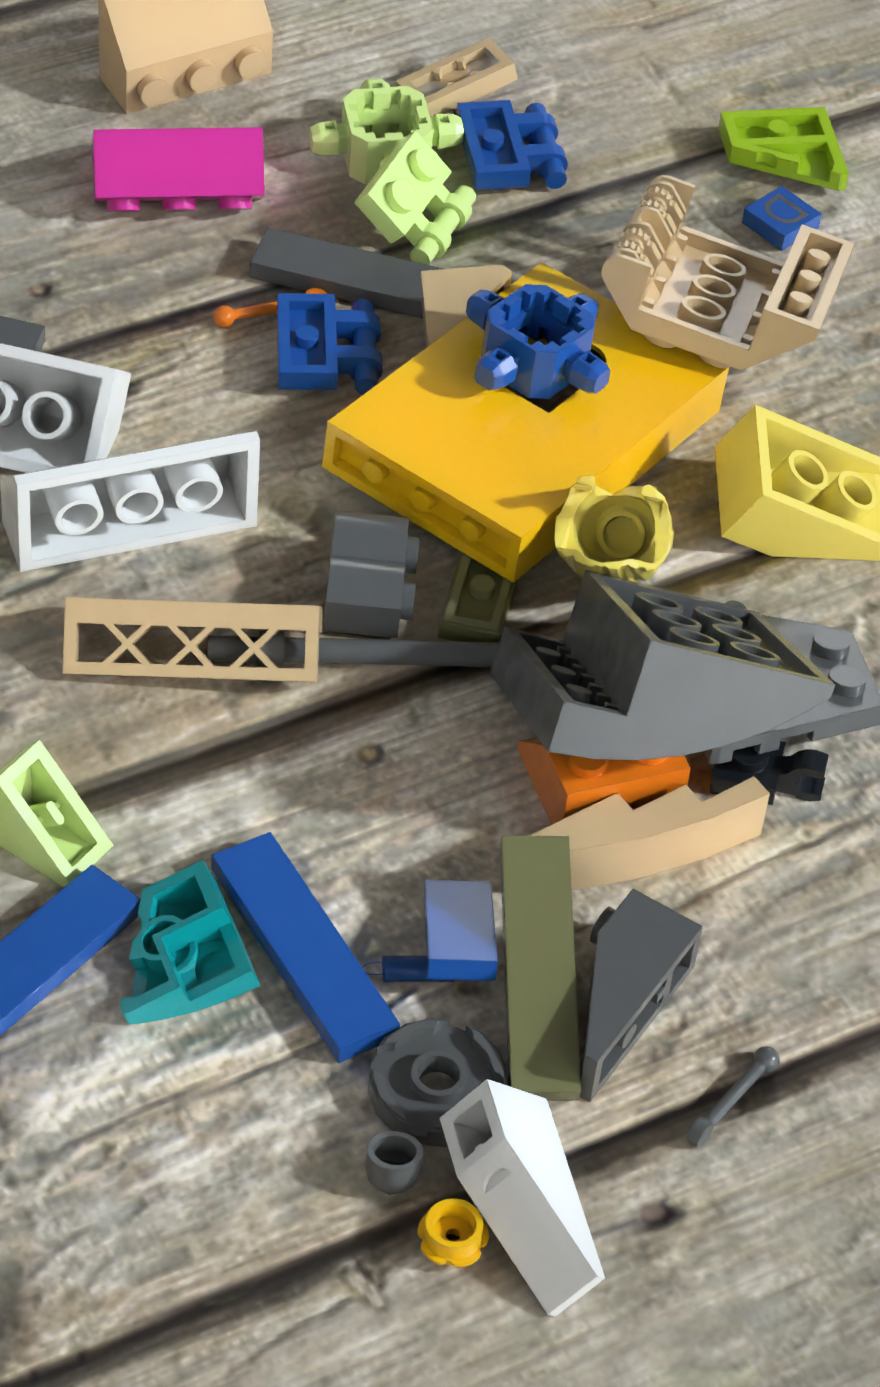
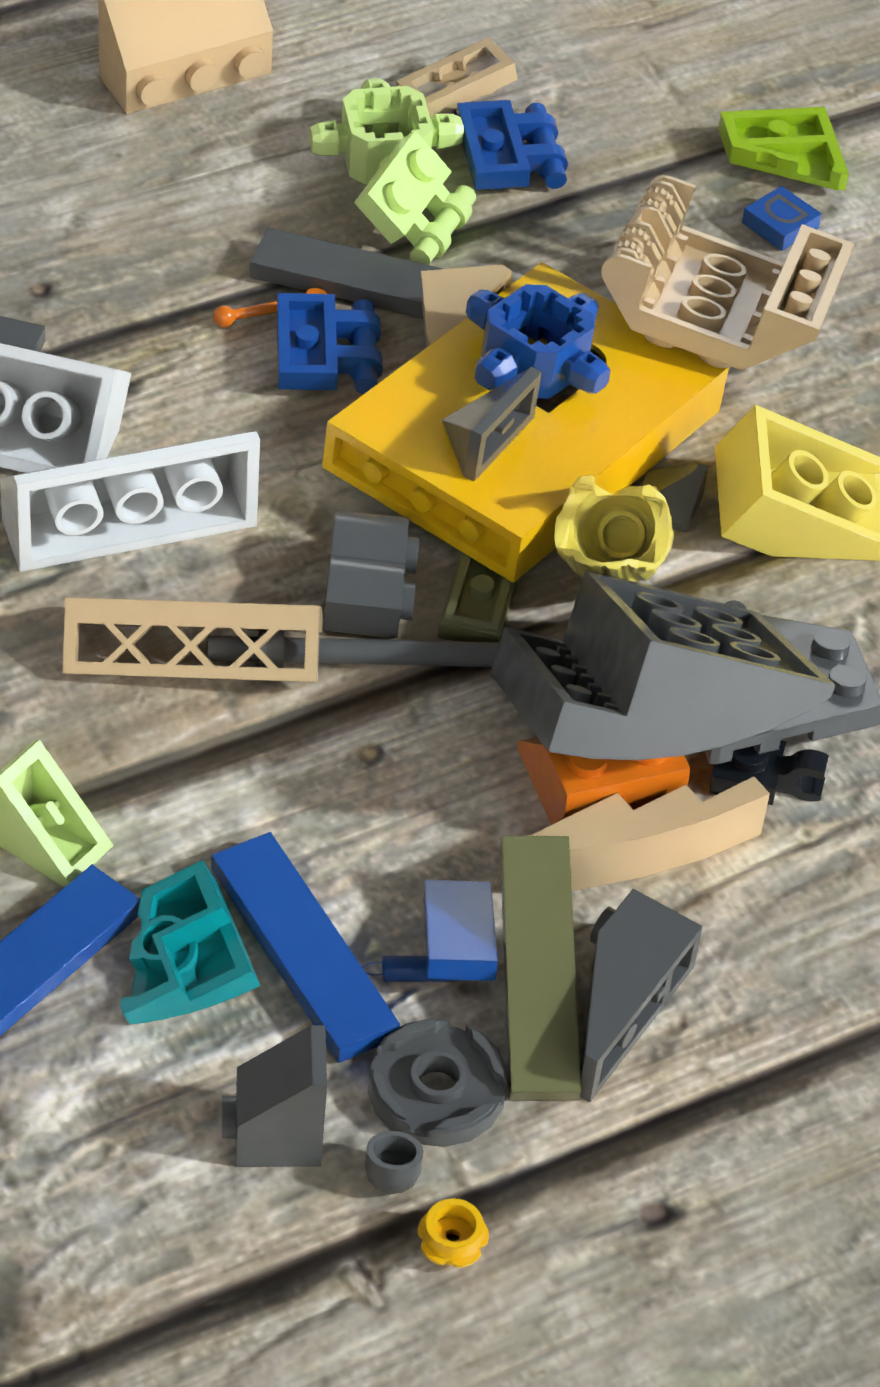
(178, 167): dark pink slope -> none
(280, 1104): none -> dark grey slope
(492, 422): none -> dark grey slope
(524, 1189): white slope -> none
(682, 489): none -> dark grey slope
(765, 1061): dark grey hinge -> none

